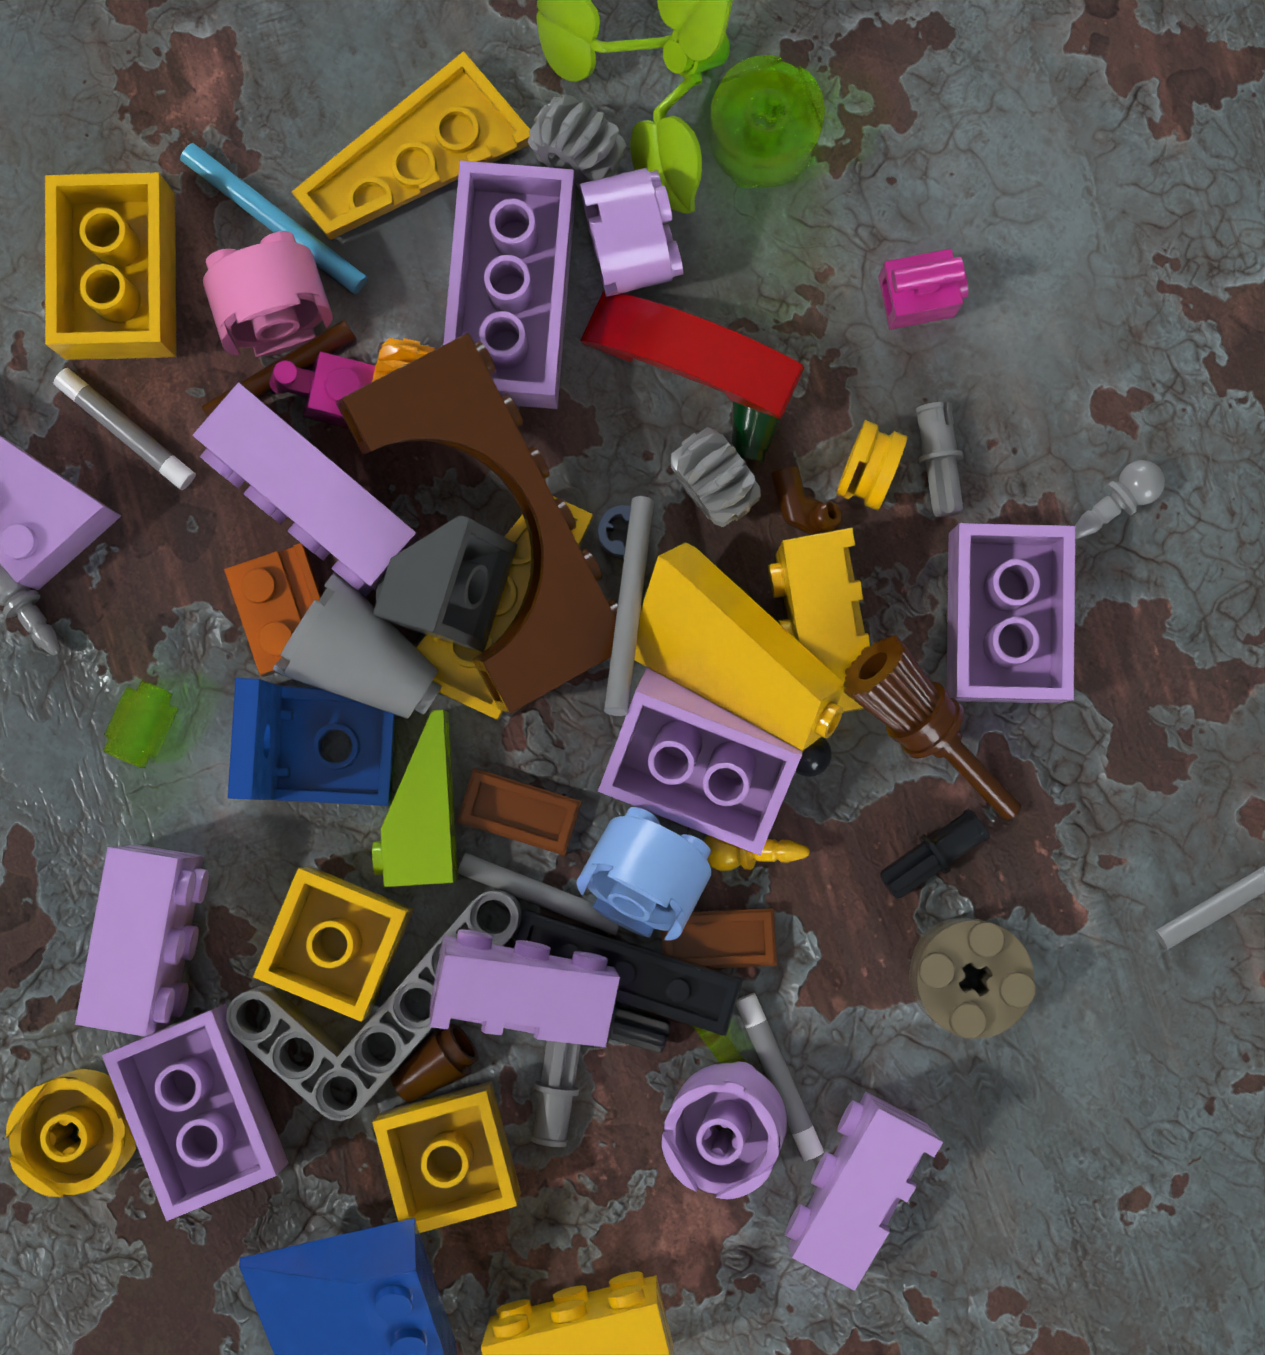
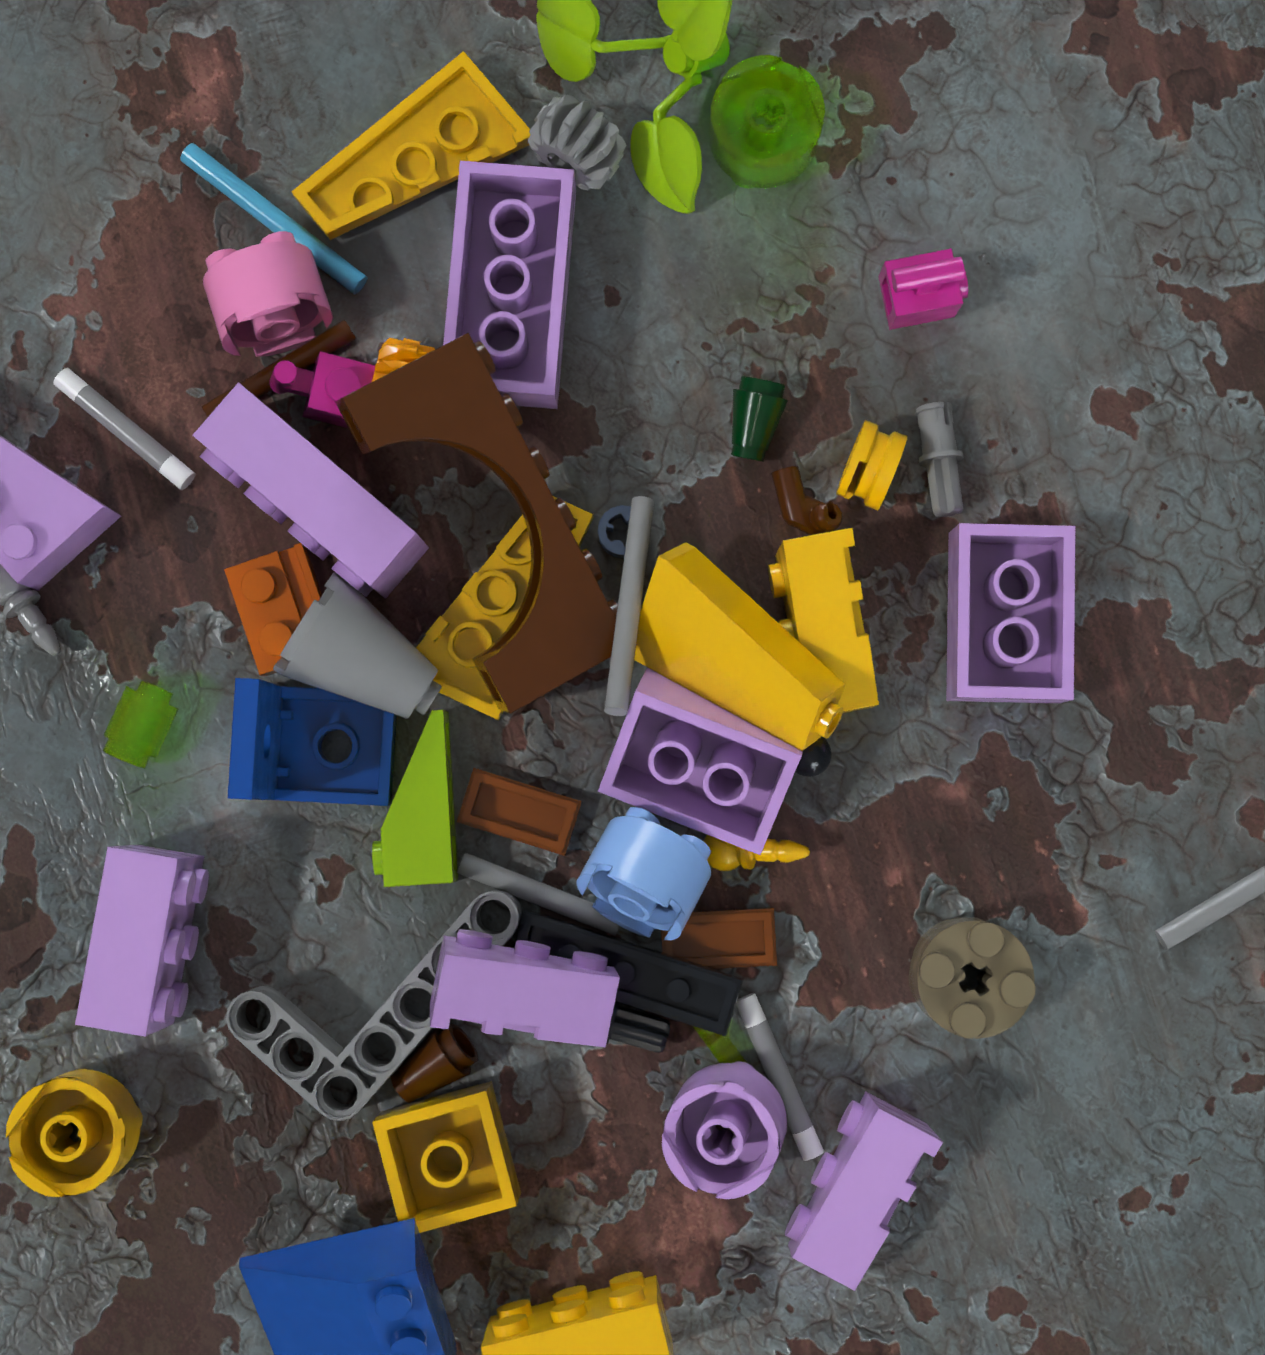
(110, 266): yellow brick -> none
(195, 1112): lavender brick -> none
(333, 943): yellow brick -> none
(448, 583): dark grey slope -> none
(556, 1094): light grey axle -> none
(628, 231): lavender brick -> none
(695, 350): red slope -> none
(715, 476): light grey gear -> none
(920, 715): reddish brown piece -> none
(934, 854): black axle -> none
(1137, 485): light grey bar -> none

